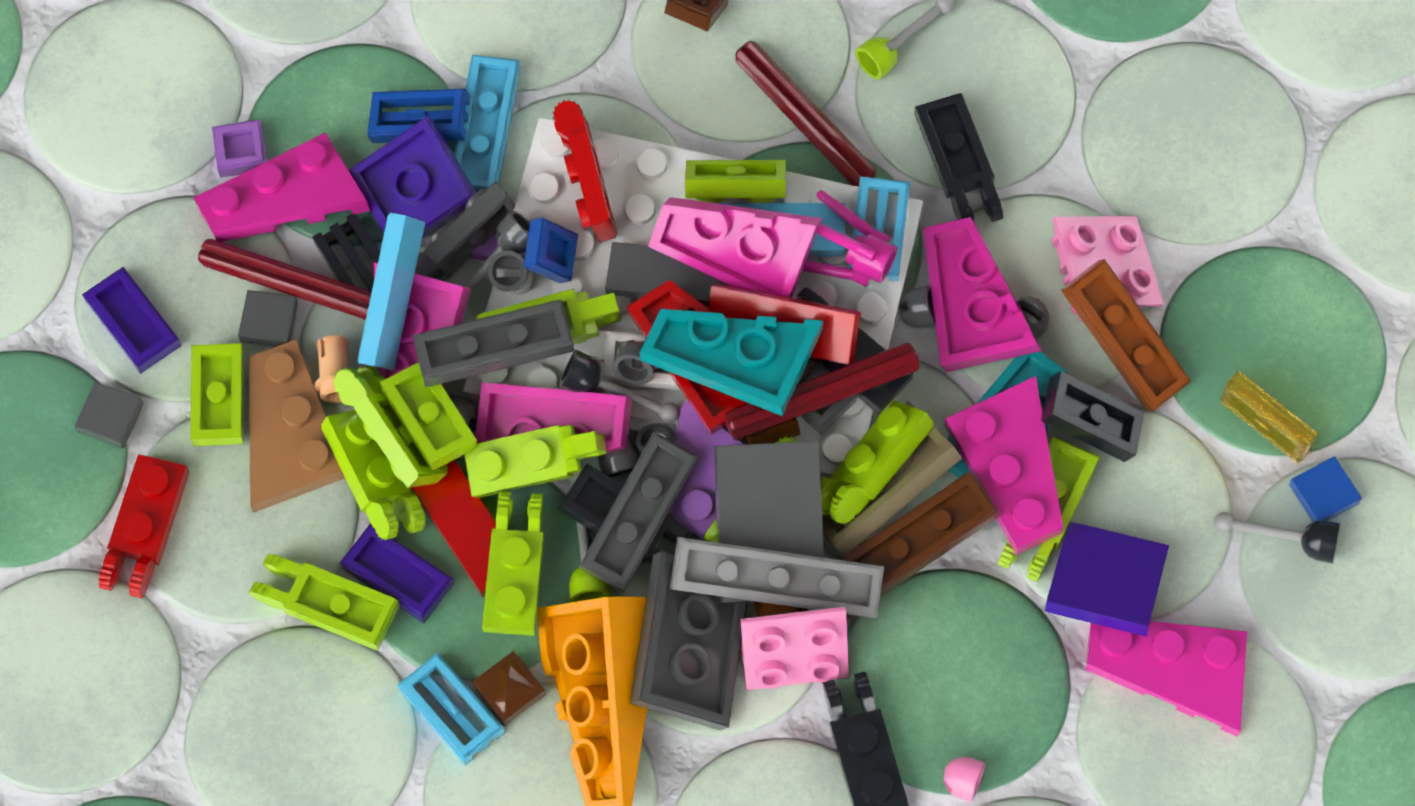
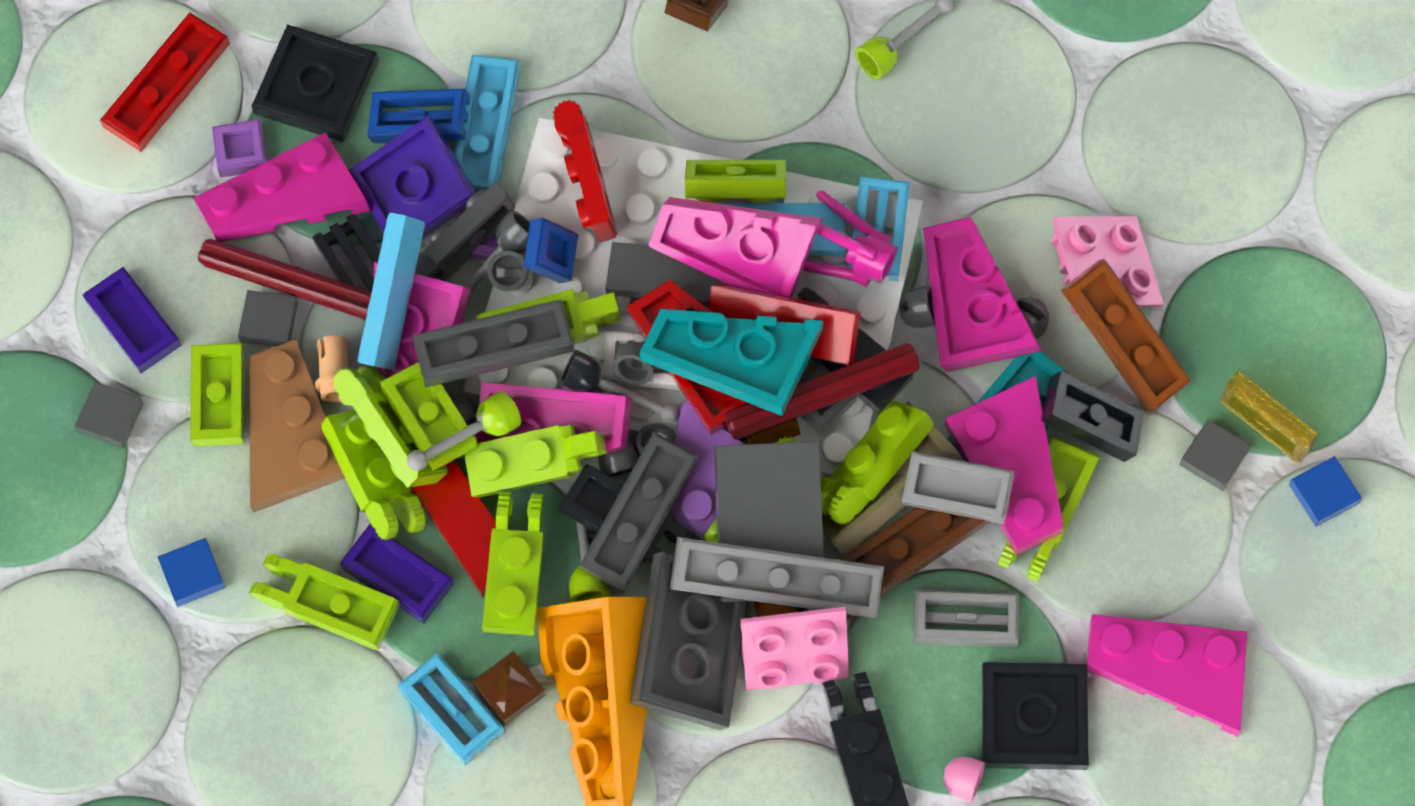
(144, 522): red hinge -> none
(165, 82): none -> red tile
(191, 572): none -> blue tile
(315, 83): none -> black tile
(494, 416): none -> hinge
(804, 113): dark red axle -> none
(958, 155): black hinge -> none
(958, 487): none -> light grey tile
(965, 637): none -> light grey tile
(1035, 716): none -> black tile
(1107, 578): dark purple tile -> none
(1215, 455): none -> dark grey tile
(1317, 538): hinge -> none

